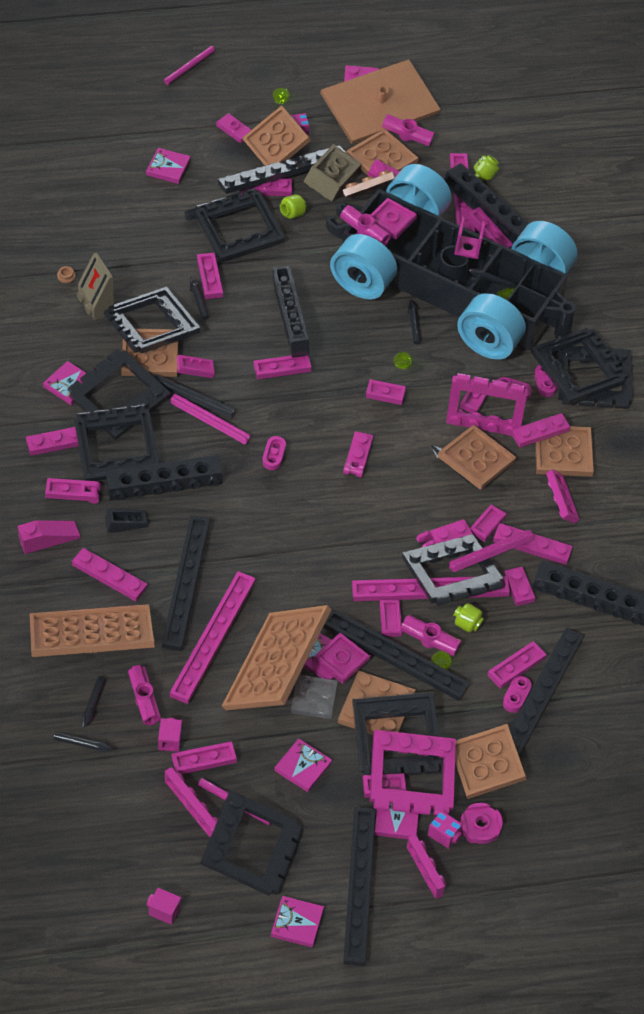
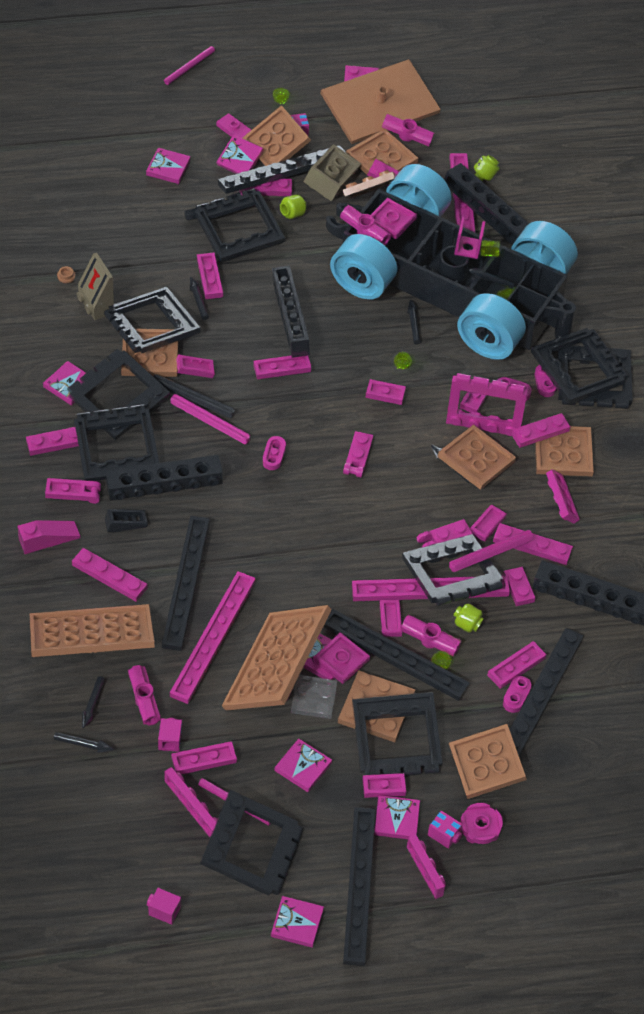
(239, 155): none -> dark pink tile
(424, 746): dark pink hinge -> none
(490, 248): none -> clear neon green slope
(491, 231): dark pink plate -> none

